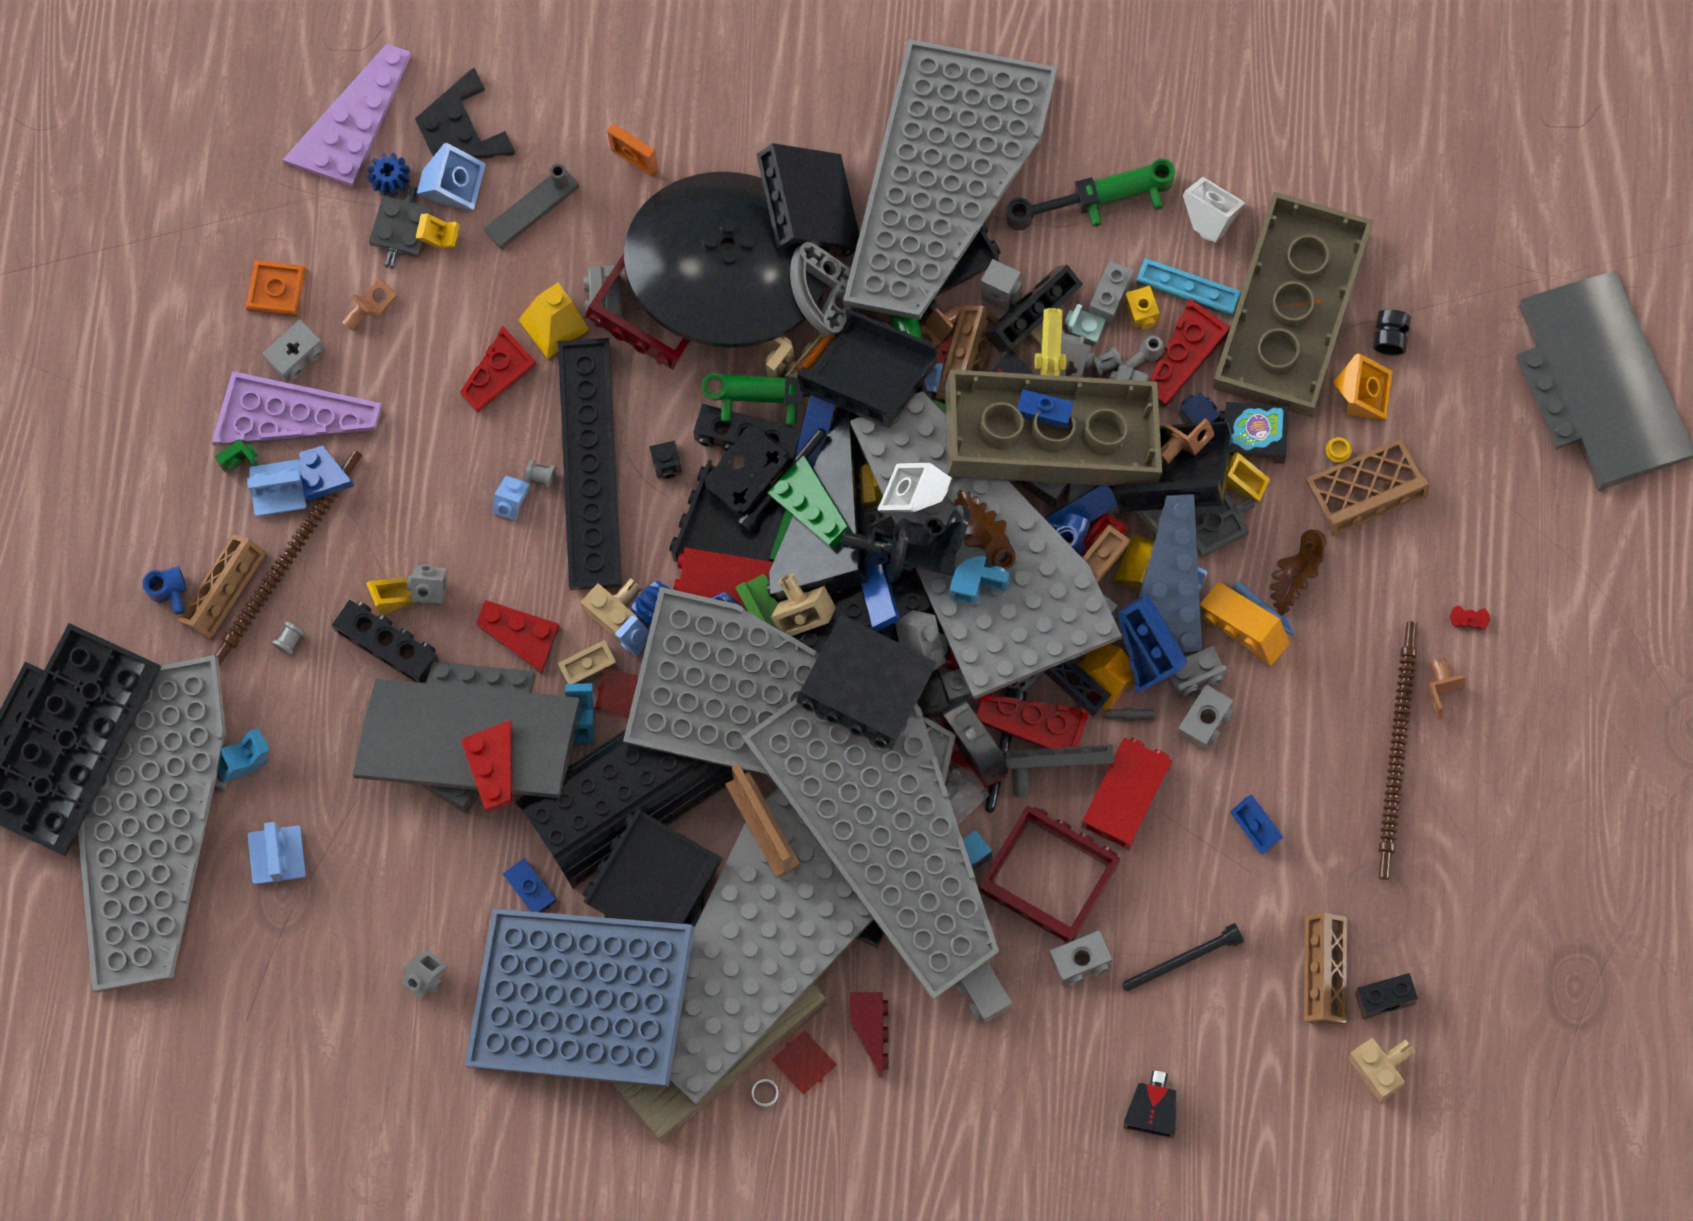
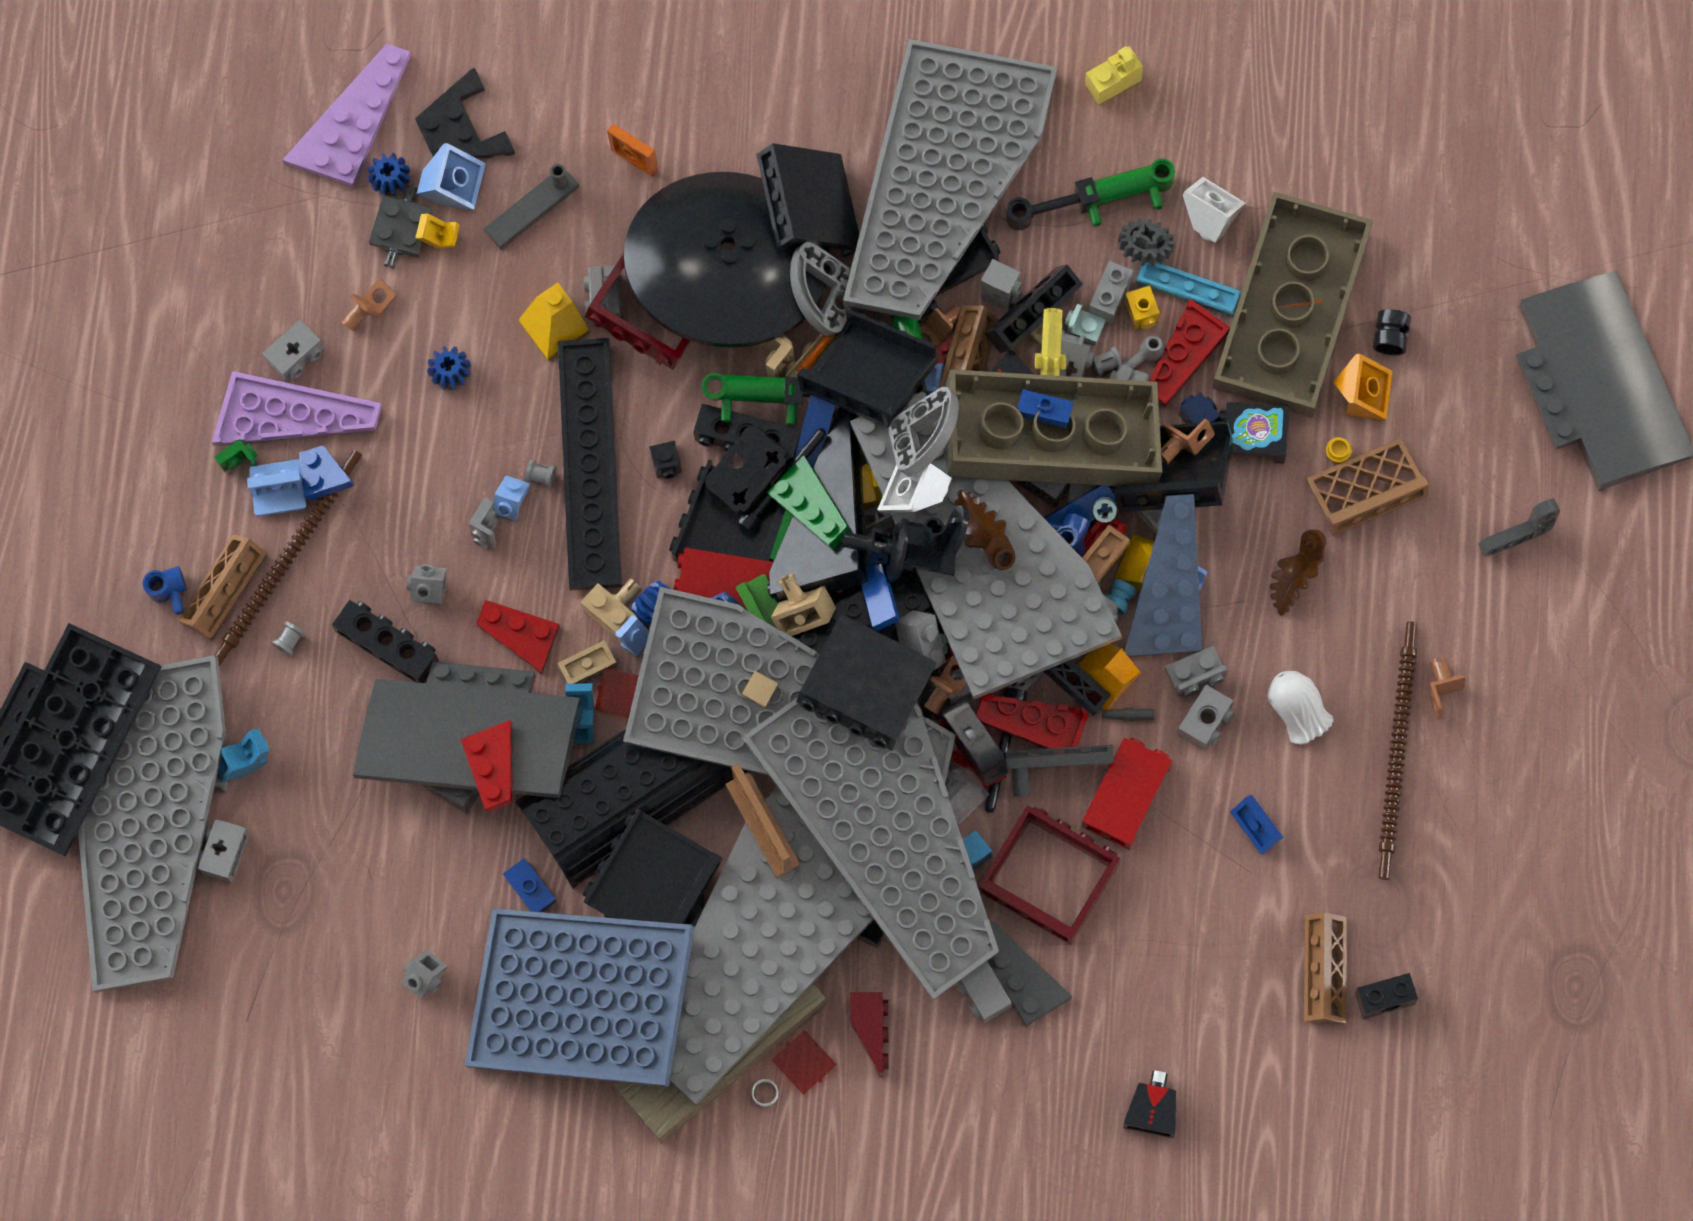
(226, 863): none -> light grey brick
(275, 288): orange tile -> none
(276, 854): light blue bracket -> none
(390, 594): yellow slope -> none
(439, 366): none -> blue gear
(483, 524): none -> light grey bracket
(499, 369): red wing -> none
(760, 689): none -> tan tile
(939, 404): none -> light grey beam
(944, 687): none -> nougat bracket
(973, 574): dark azure brick -> none
(1024, 980): none -> dark grey wing
(1090, 945): light grey brick -> none
(1098, 504): none -> light aqua bush
(1114, 75): none -> light yellow hinge
(1121, 594): none -> medium azure wheel
(1146, 242): none -> dark grey gear
(1149, 643): blue wedge -> none
(1220, 524): dark grey plate -> none
(1229, 936): black piece -> none
(1244, 591): medium blue piece -> none
(1245, 622): light orange wedge -> none
(1246, 478): yellow slope -> none
(1299, 706): none -> white piece
(1379, 1067): tan brick -> none
(1469, 618): red piece -> none
(1540, 522): none -> dark grey beam

